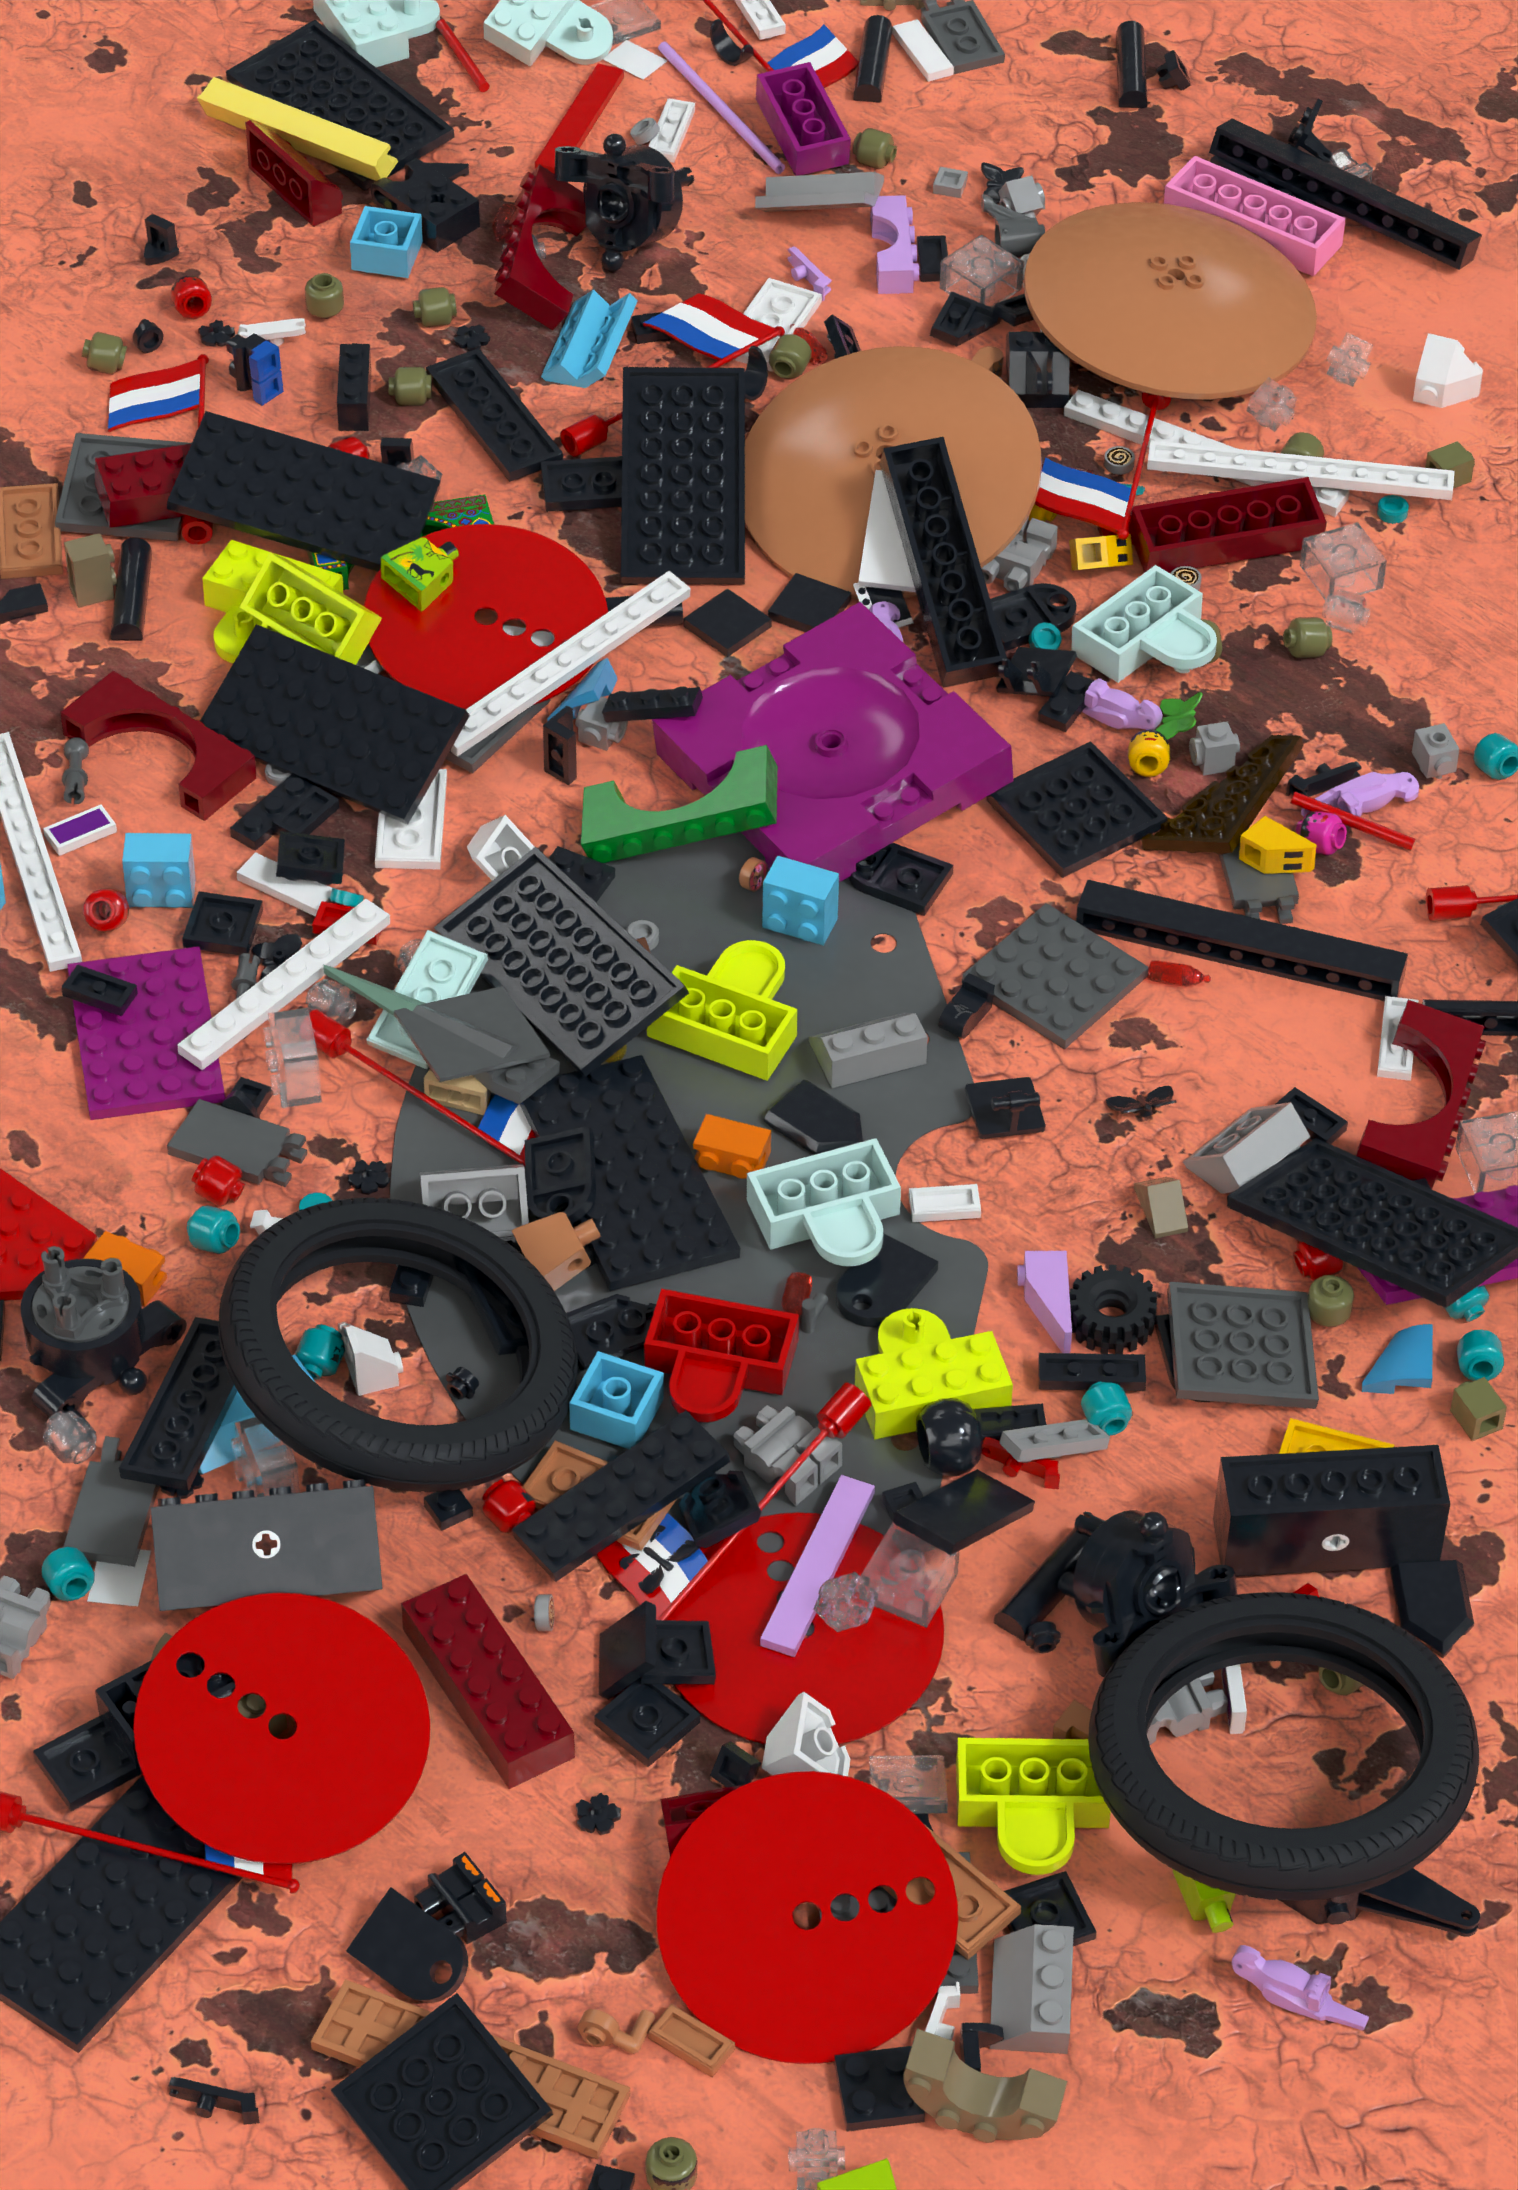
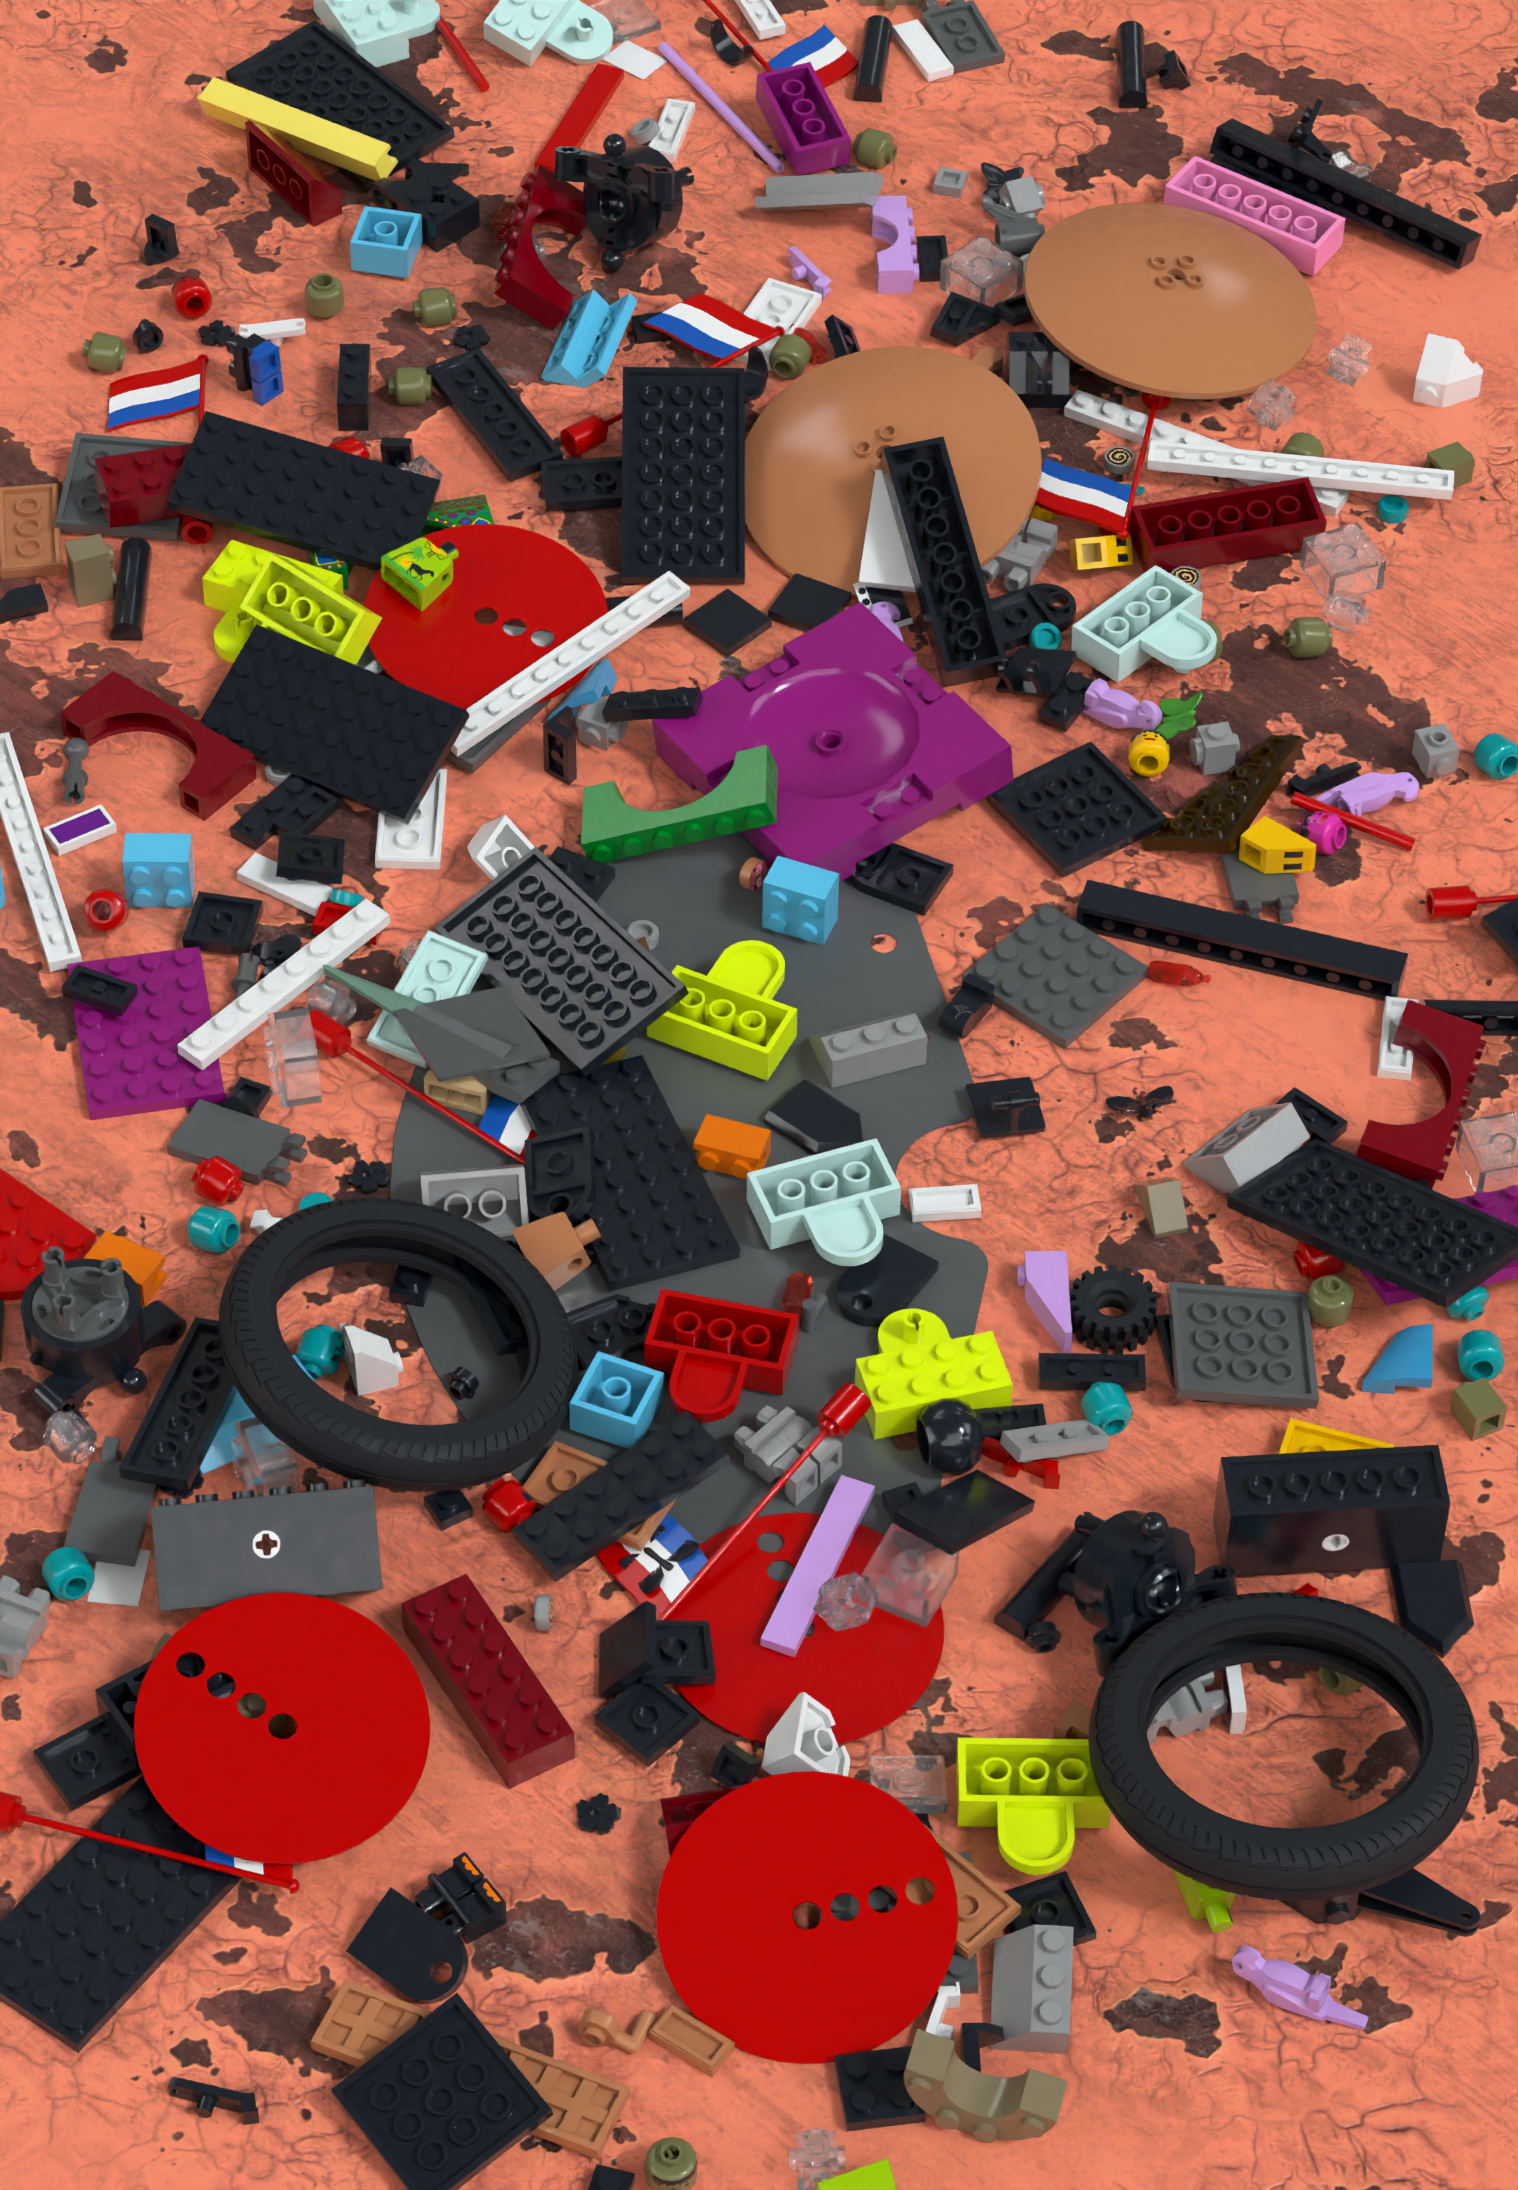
(719, 1508): black tile -> none

